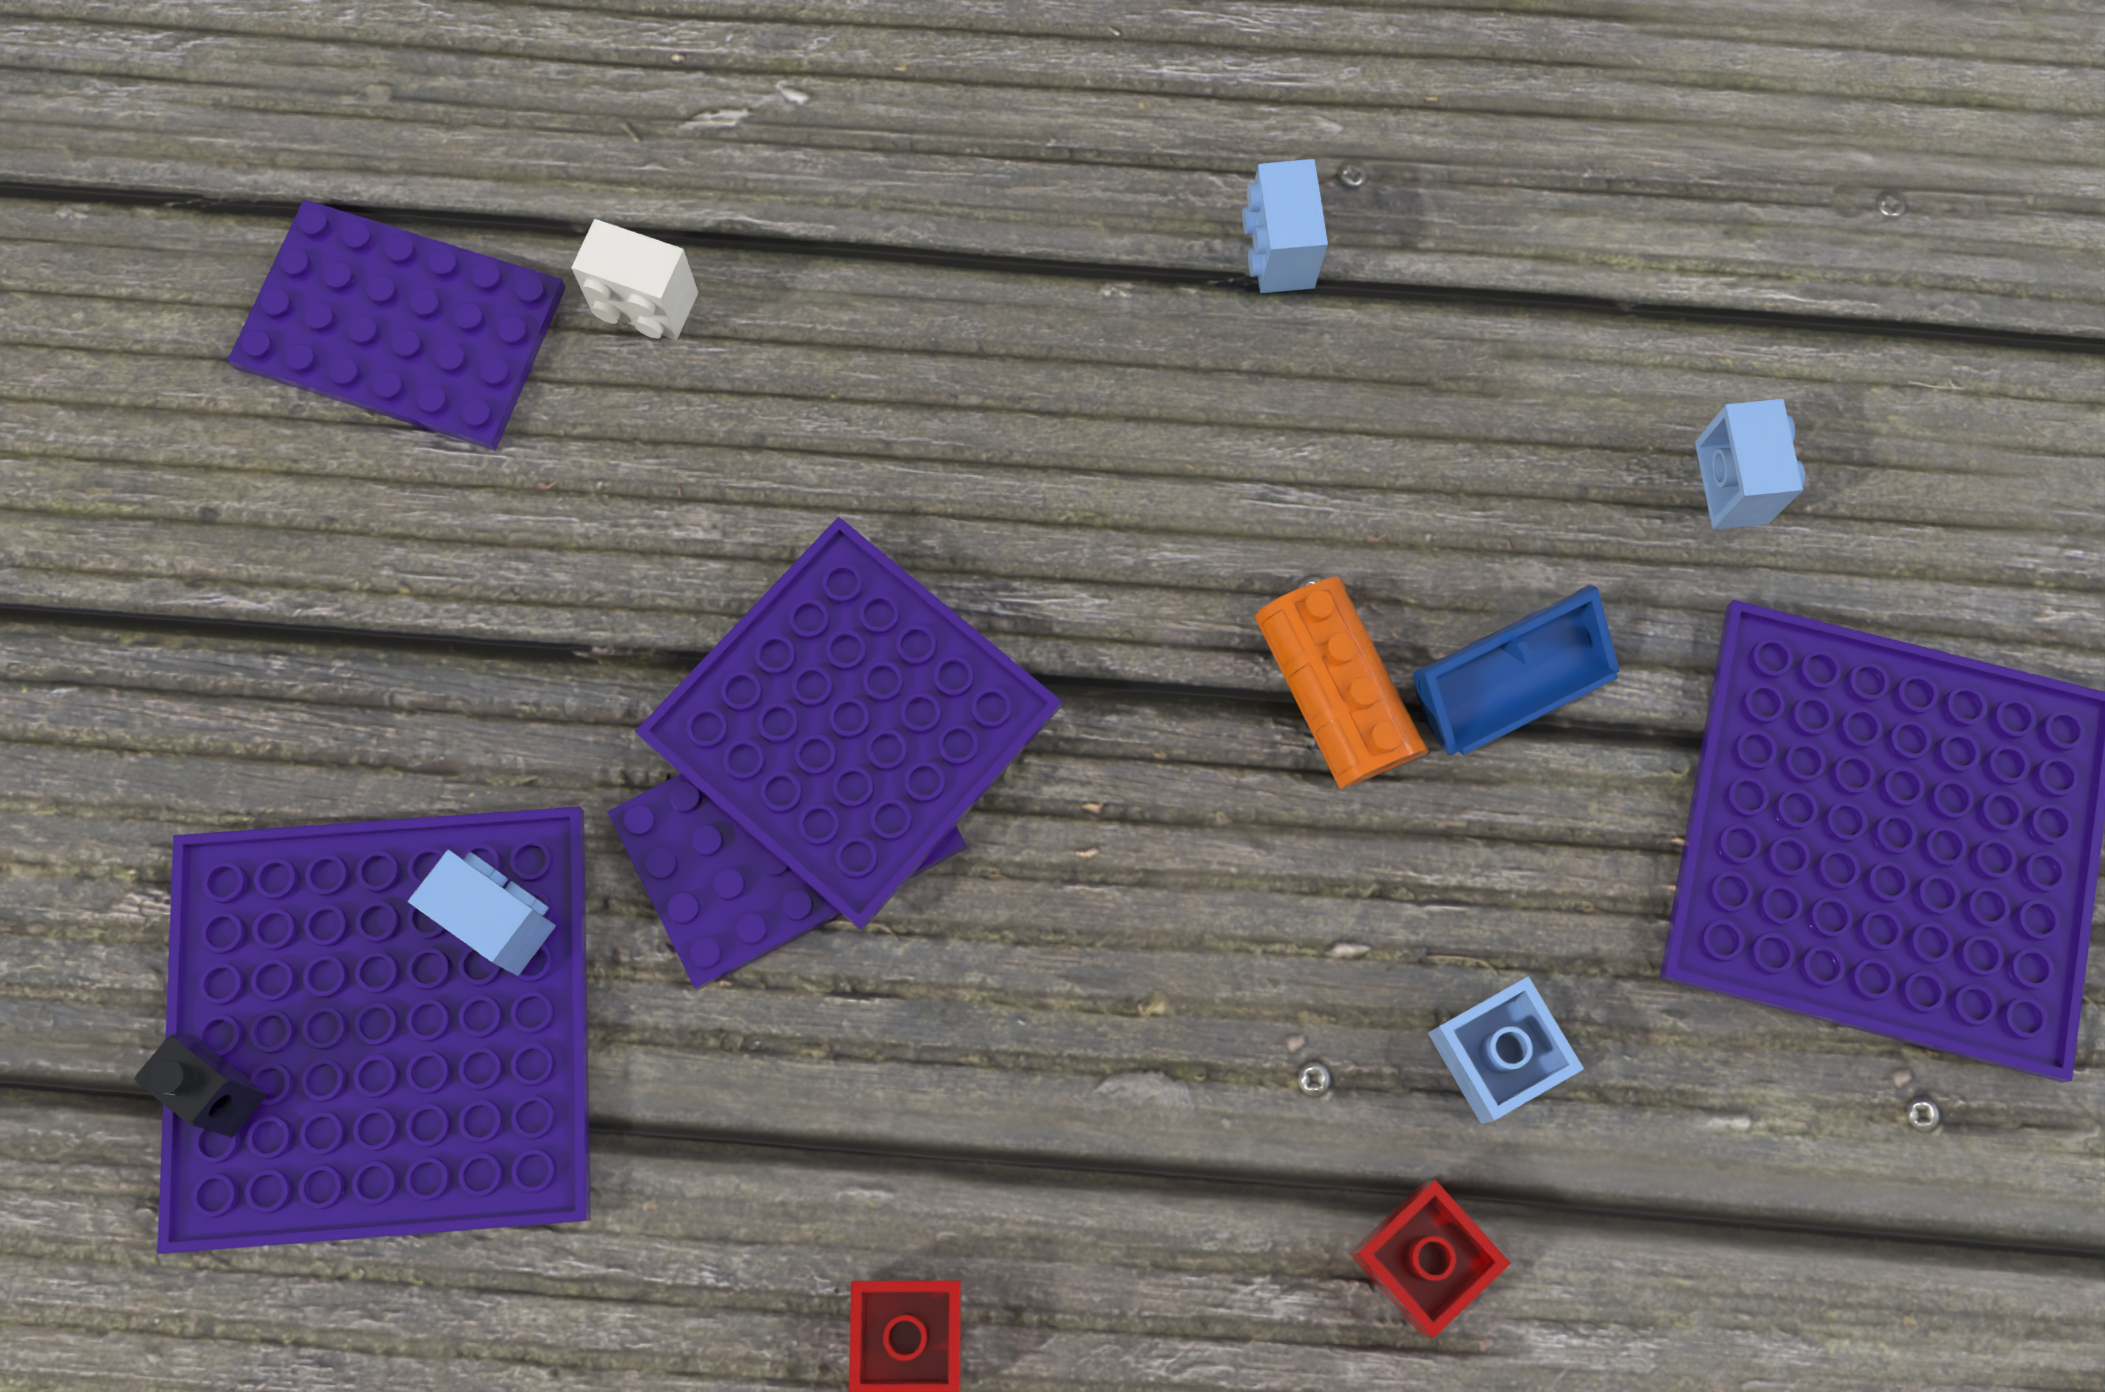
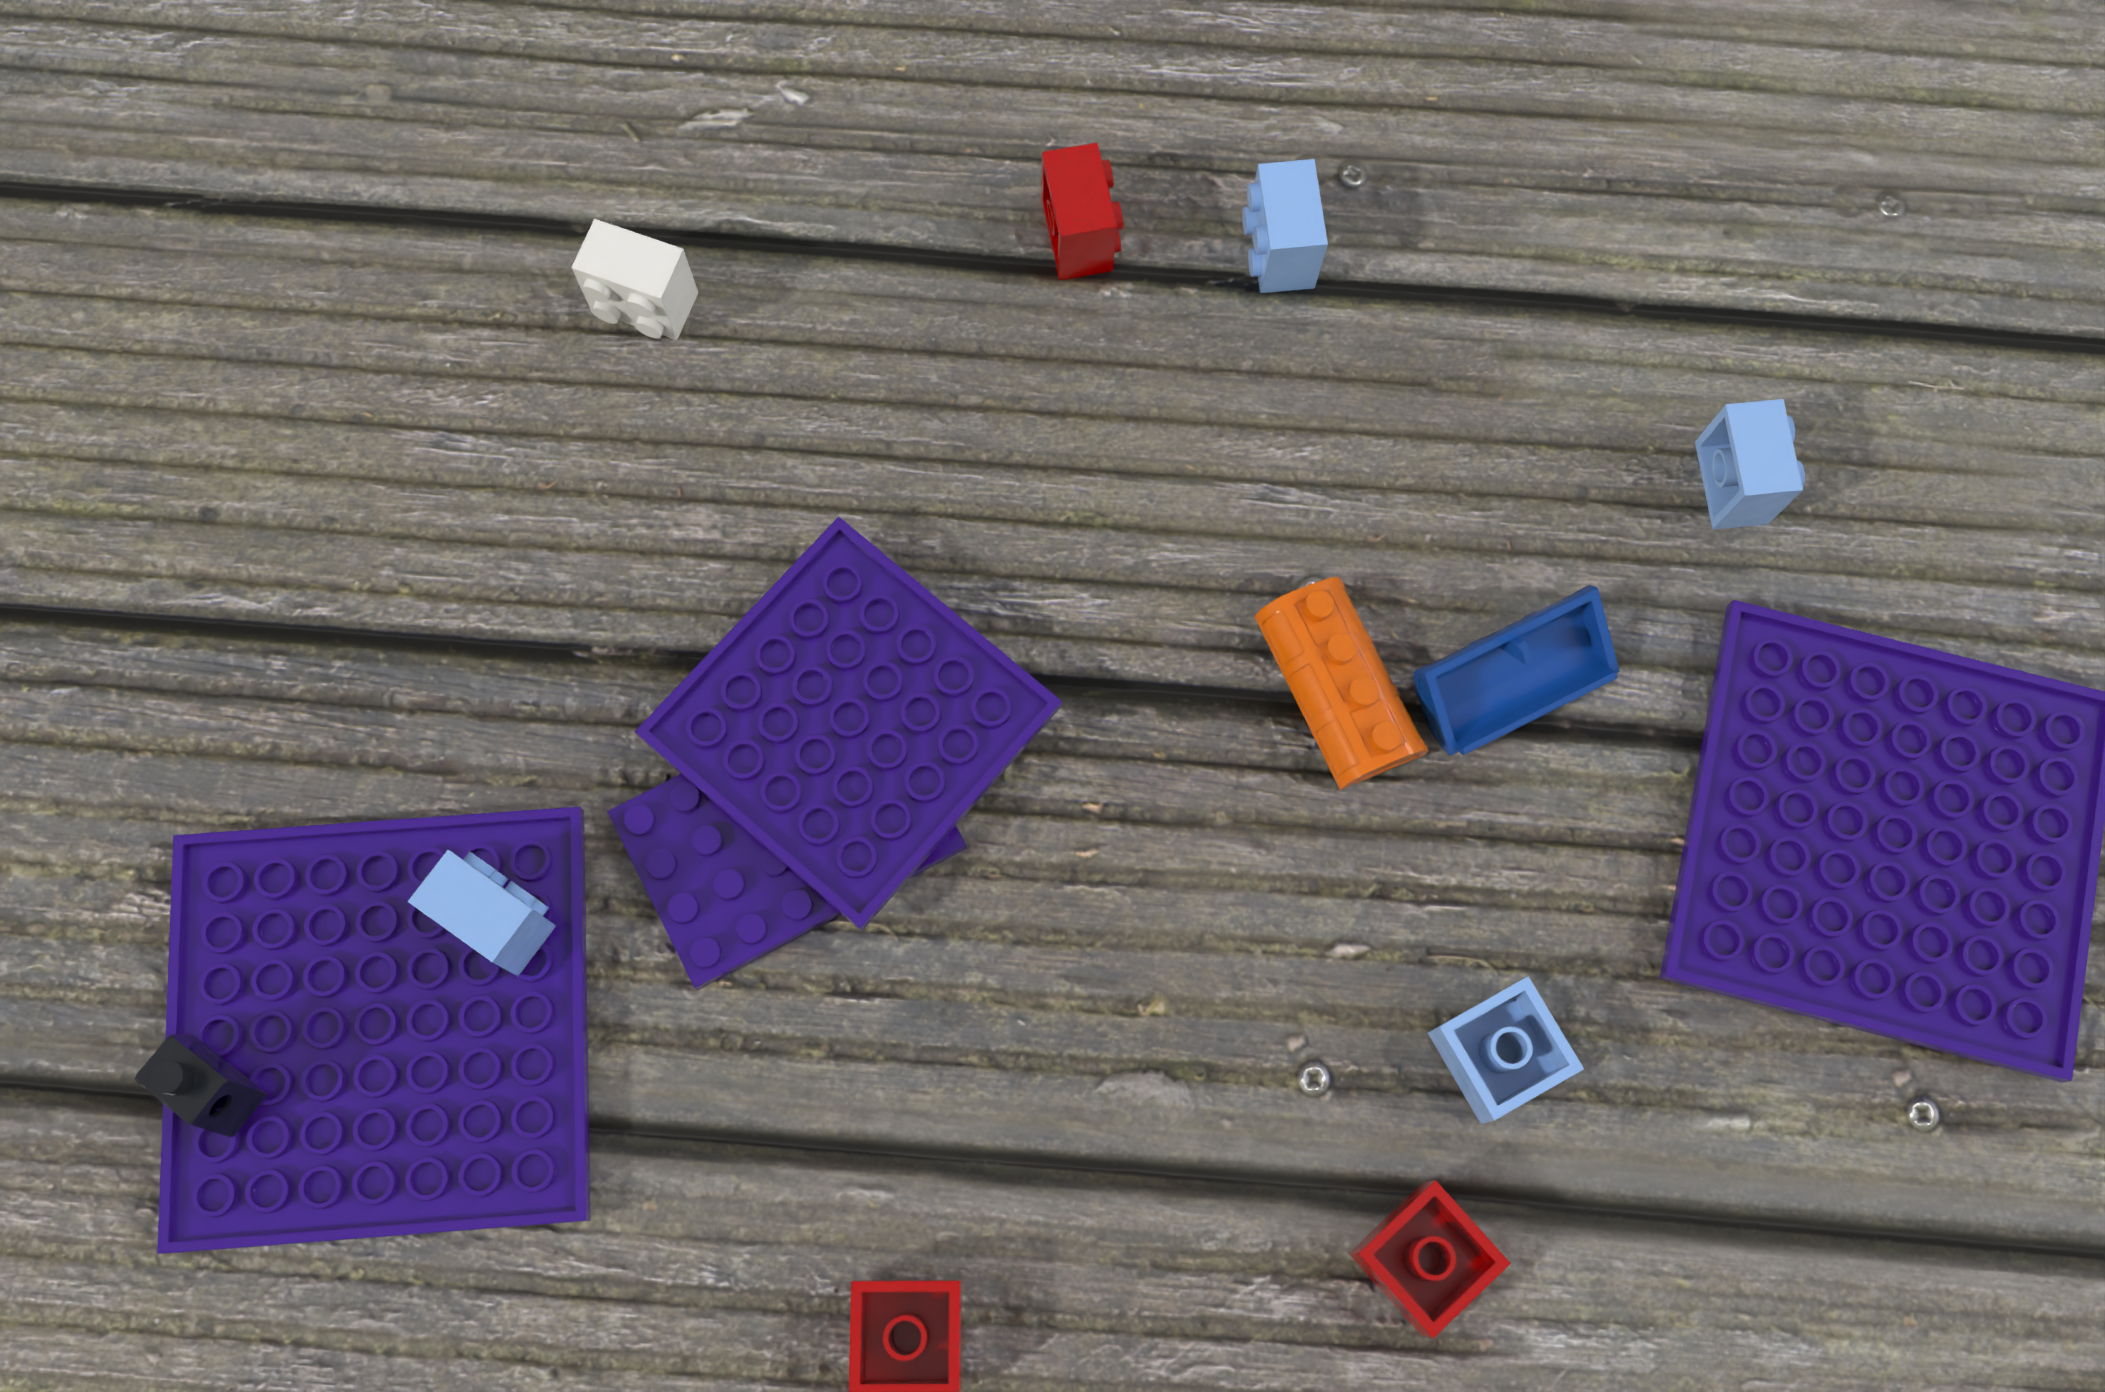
(398, 324): dark purple plate -> none
(1080, 210): none -> red brick

